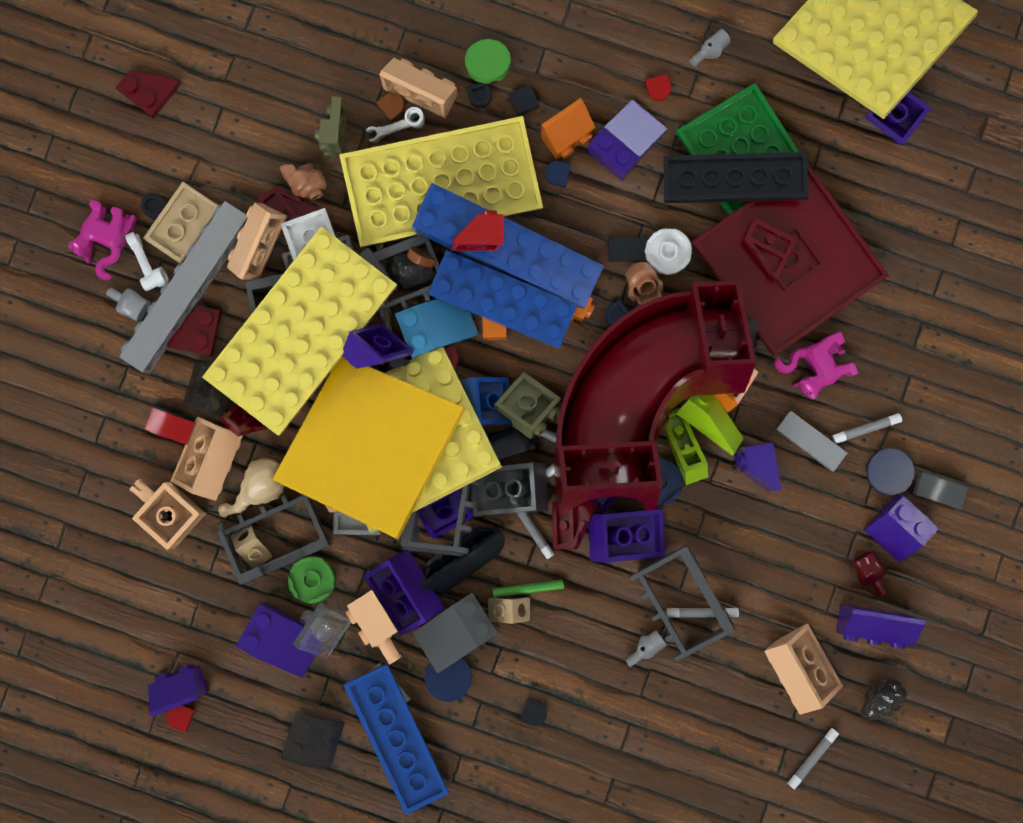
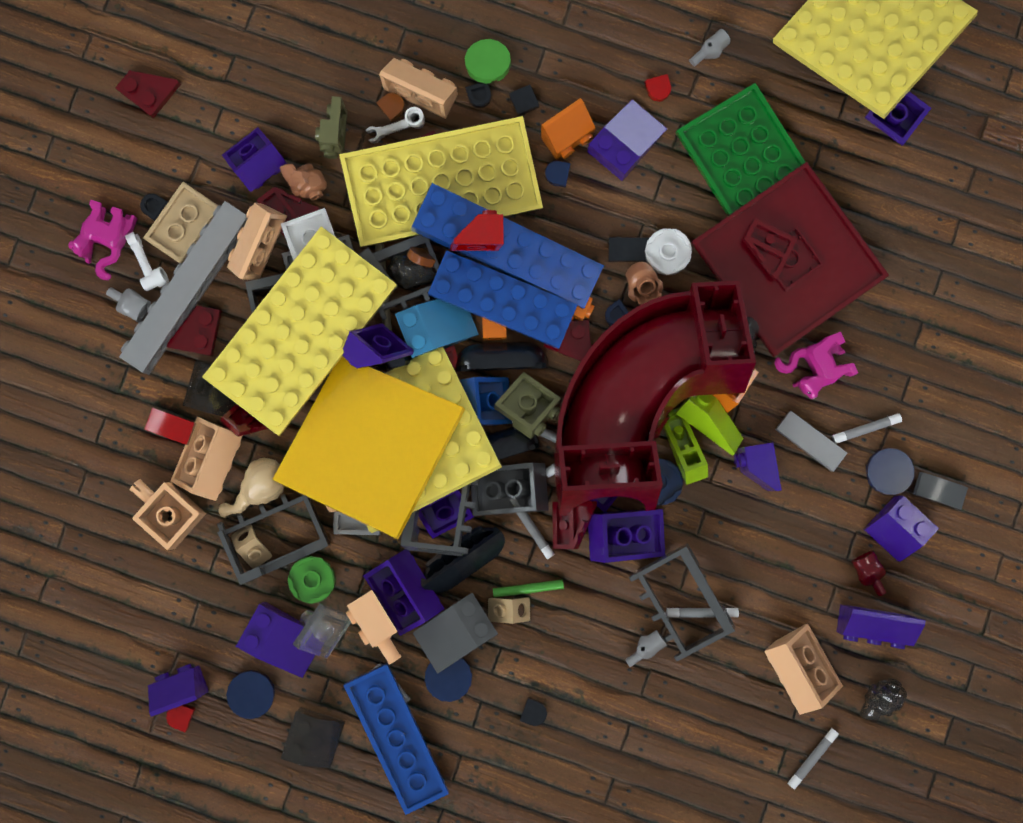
(250, 694): none -> dark blue tile
(254, 159): none -> dark purple slope
(501, 357): none -> black brick
(575, 342): none -> dark red wing
(736, 177): black plate -> none

